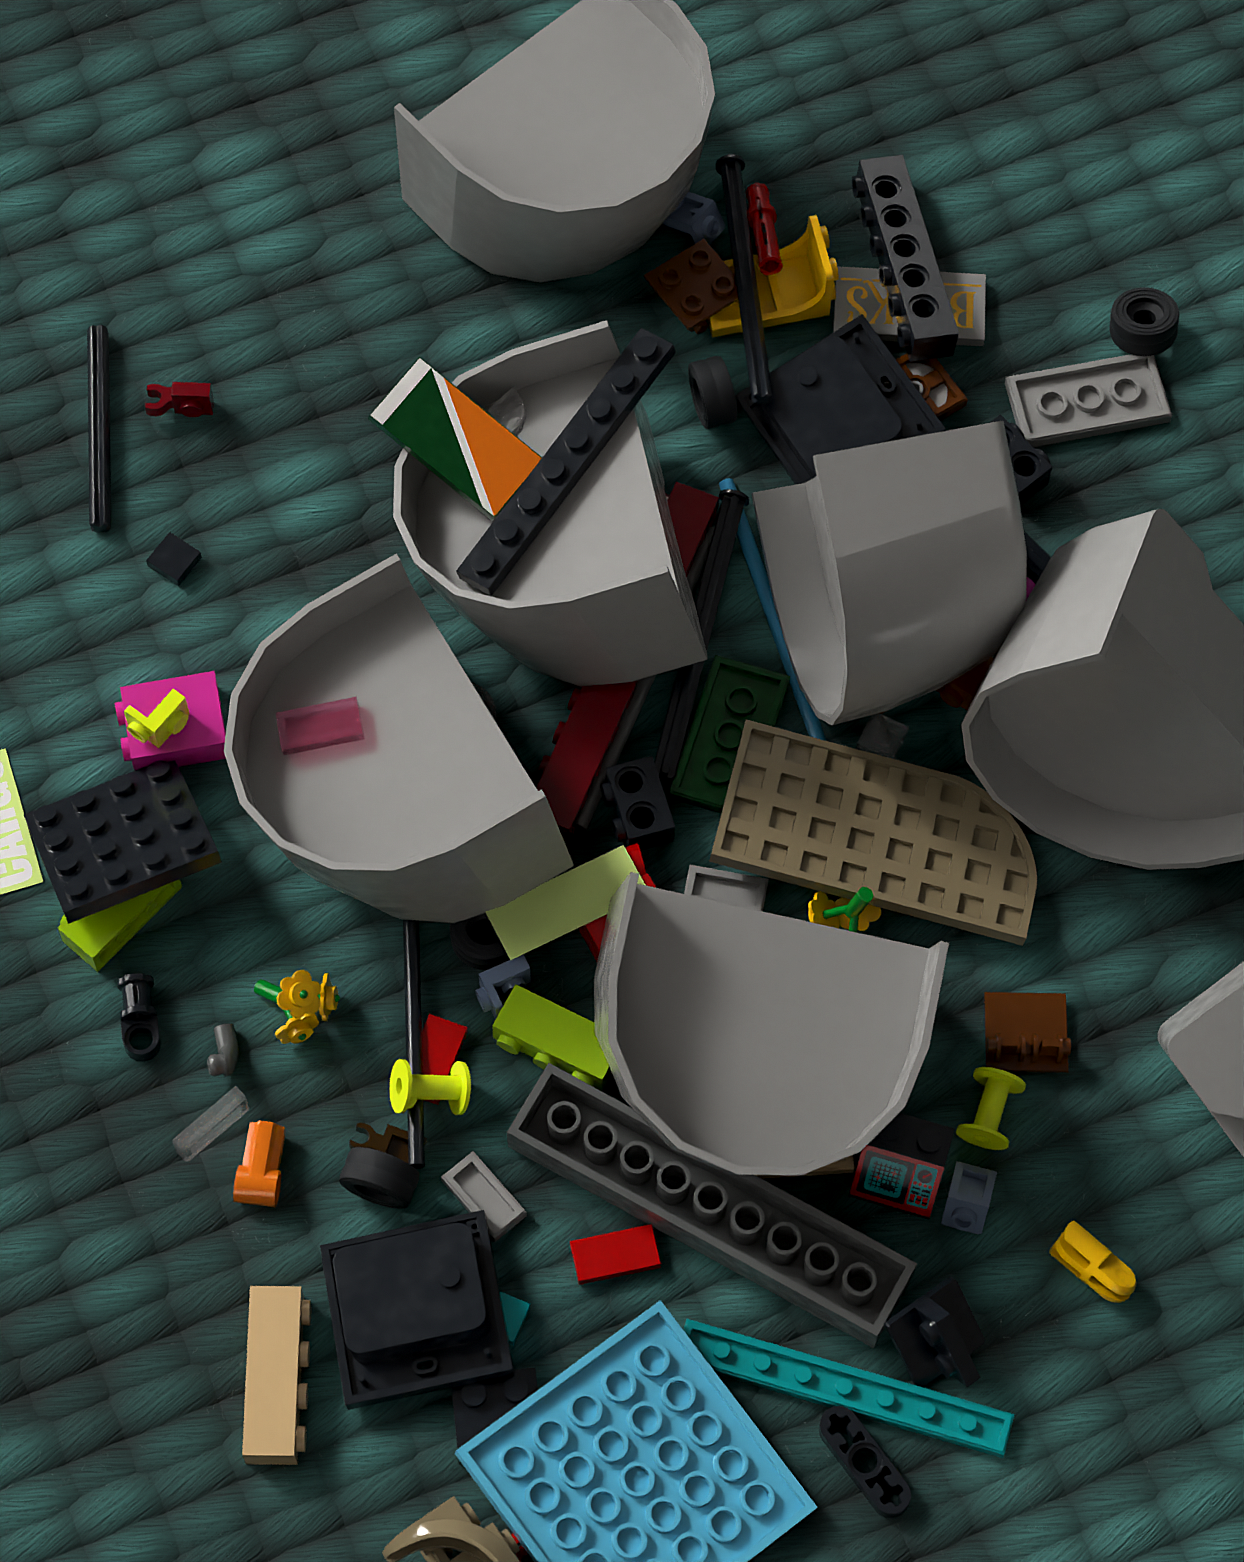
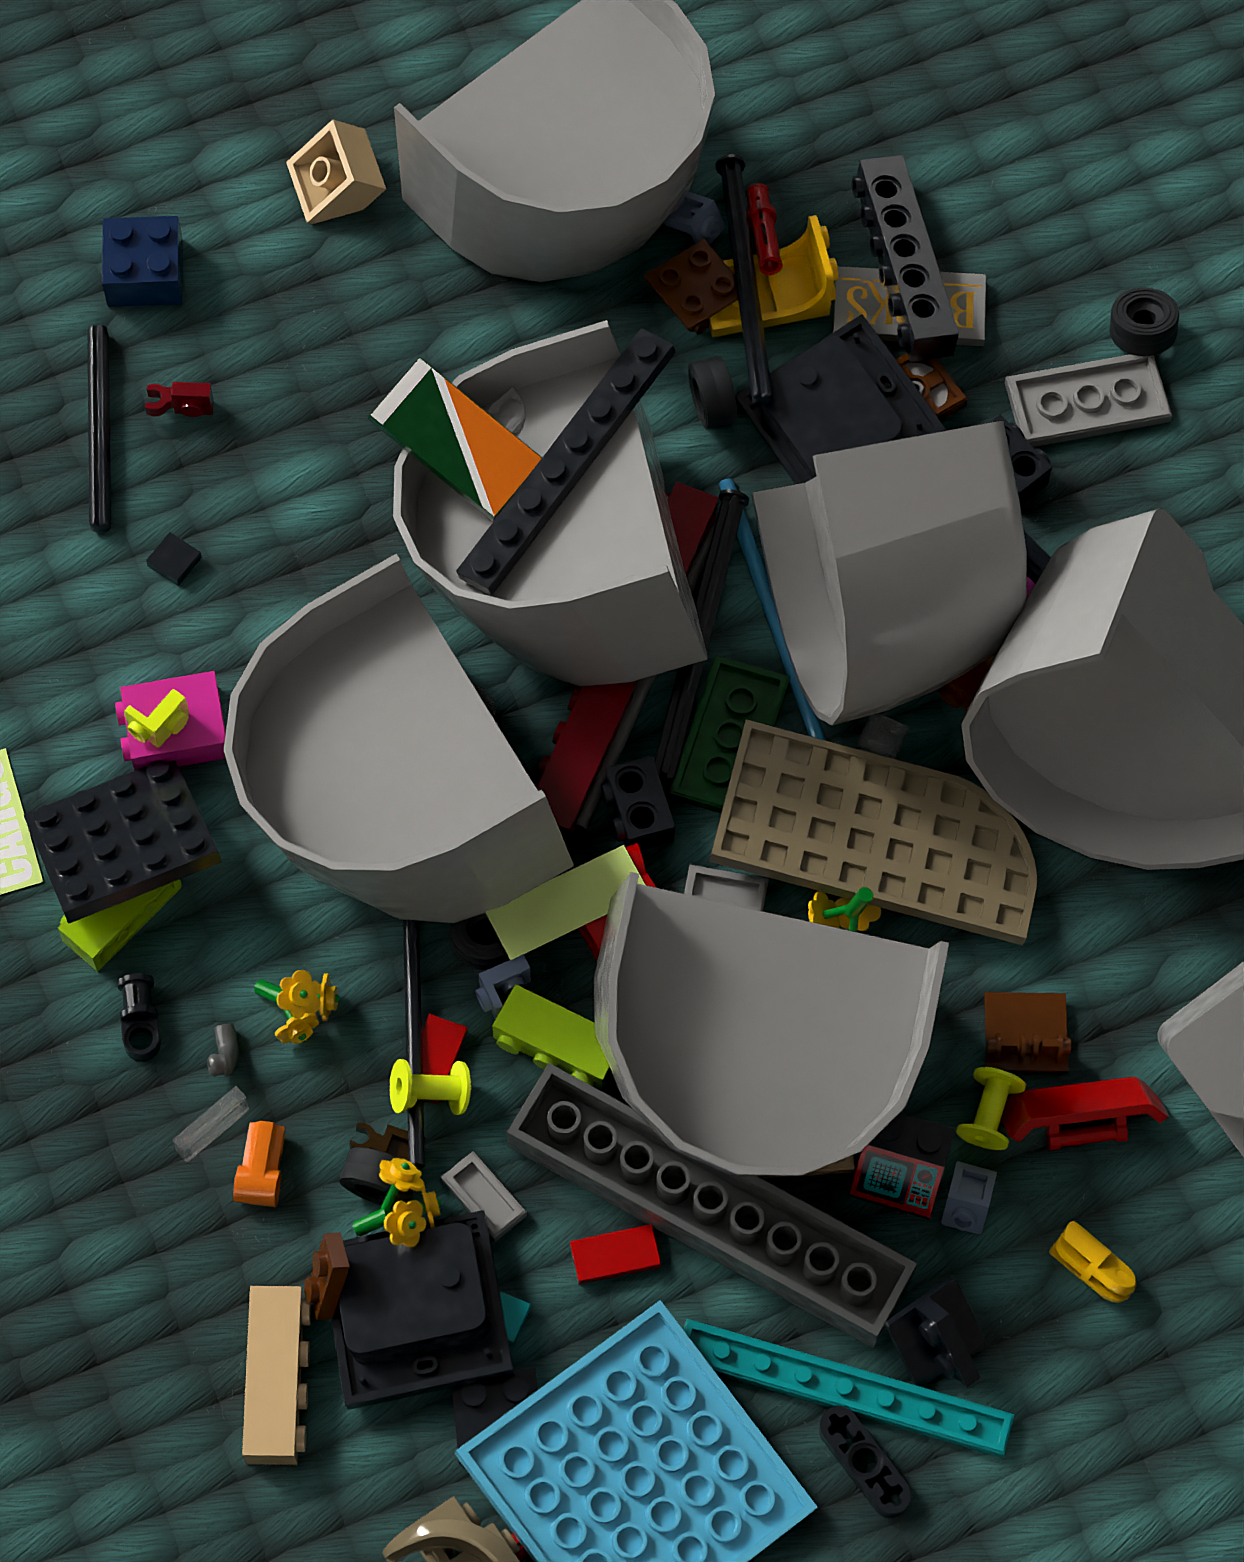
(142, 261): none -> dark blue brick
(320, 726): clear pink tile -> none
(327, 1277): none -> reddish brown plate
(335, 173): none -> tan slope
(405, 1218): none -> yellow plant
(1081, 1103): none -> red piece

